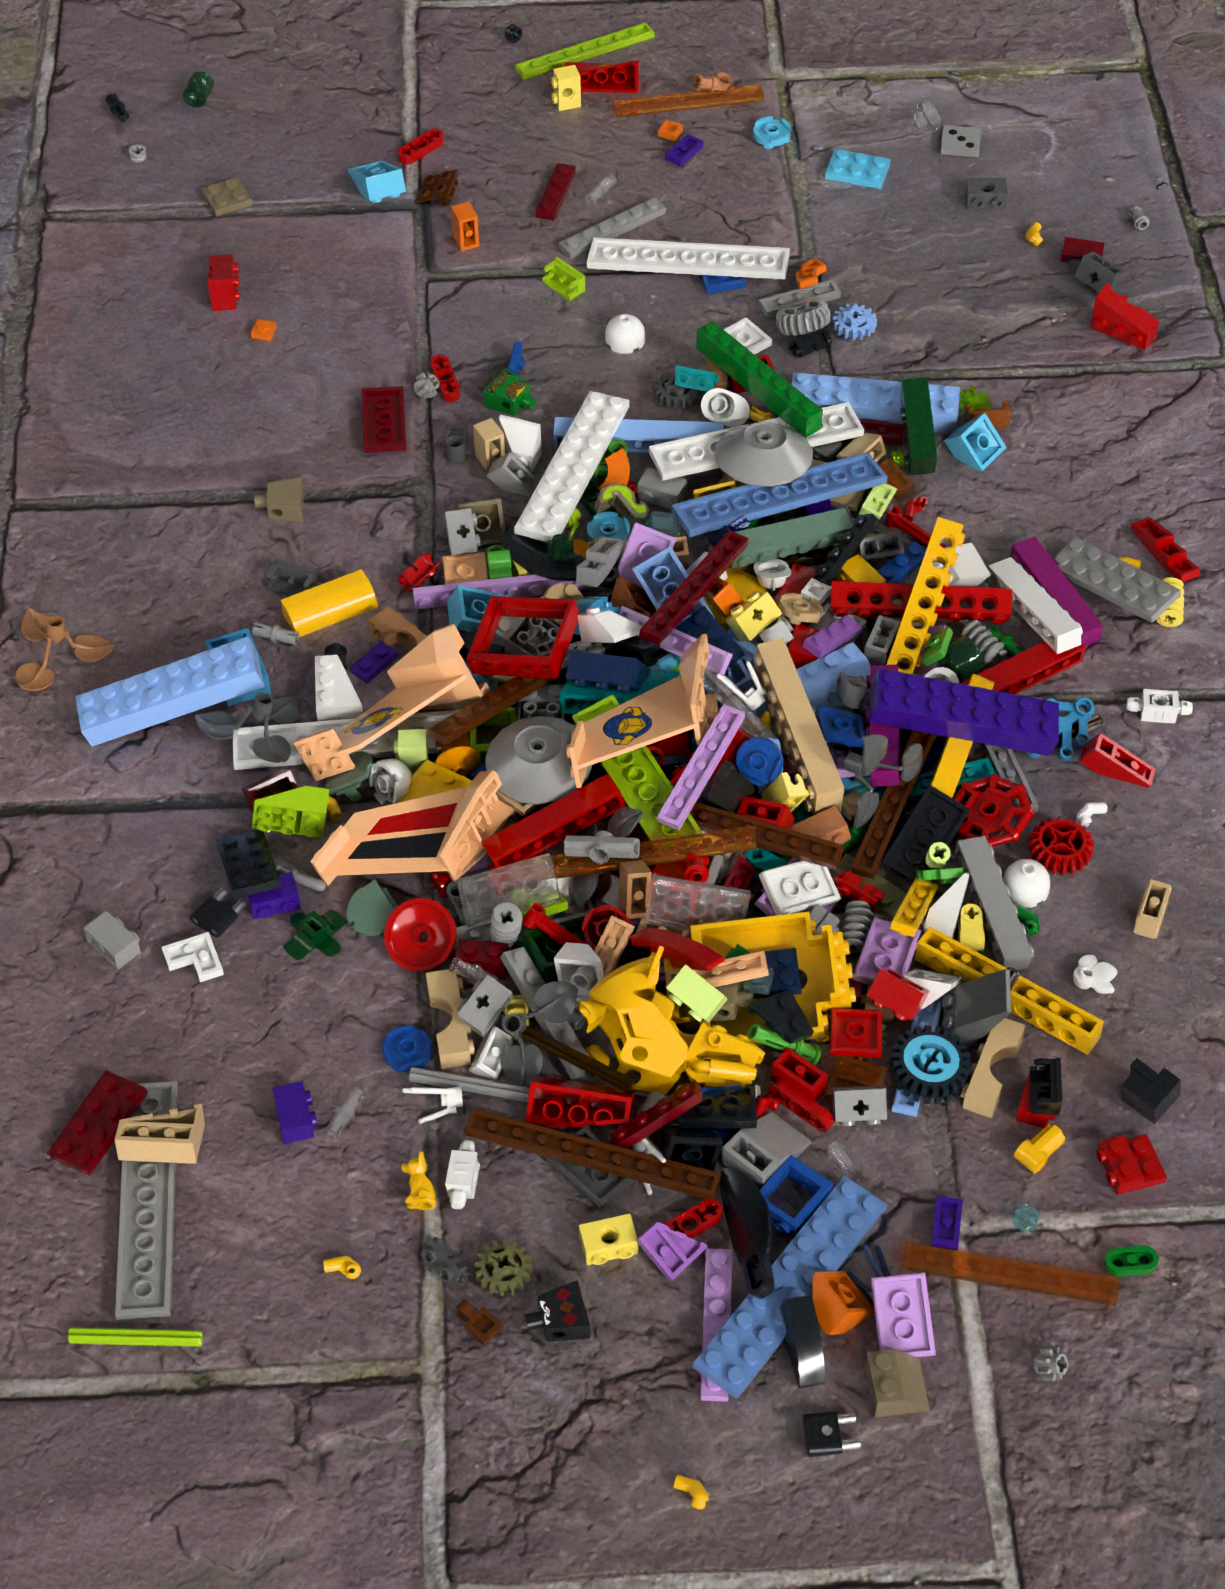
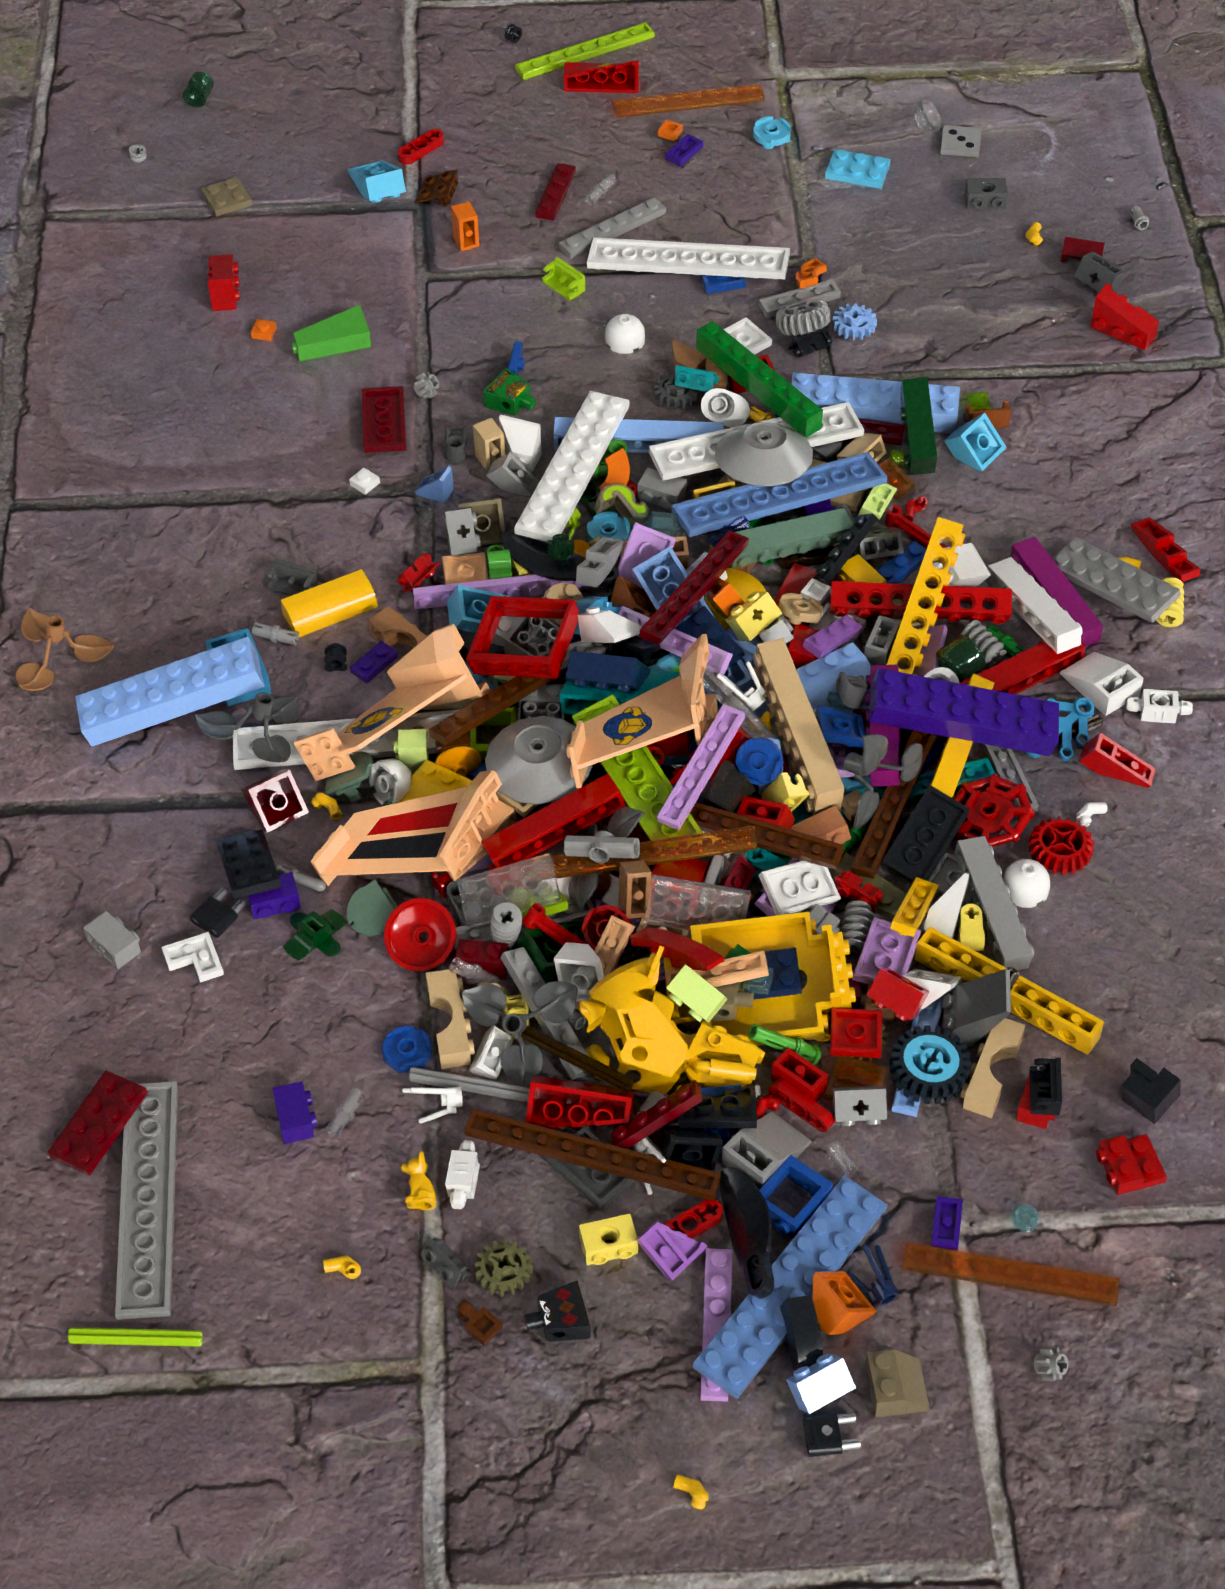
(117, 107): black axle -> none
(161, 1138): tan wedge -> none
(283, 500): dark tan torso -> none
(293, 812): lime slope -> none
(333, 335): none -> bright green slope
(334, 691): white wedge -> none
(364, 481): none -> white plate
(437, 485): none -> medium blue slope
(444, 384): red beam -> none
(483, 1018): light grey brick -> none
(566, 88): light yellow brick -> none
(687, 356): none -> medium nougat slope
(695, 868): red brick -> none
(712, 82): nougat connector -> none
(772, 573): white piece -> none
(783, 1016): black wing -> none
(820, 1383): none -> brick
(903, 1314): lavender tile -> none
(937, 646): bright green plate -> none
(937, 848): yellowish green bush -> none
(945, 875): bright green plate -> none
(968, 396): clear neon green plate -> none
(1029, 920): green arm -> none
(1036, 1152): yellow piece -> none
(1094, 975): white plate -> none
(1104, 681): none -> white slope
(1130, 1259): green plate -> none
(1152, 909): tan brick -> none

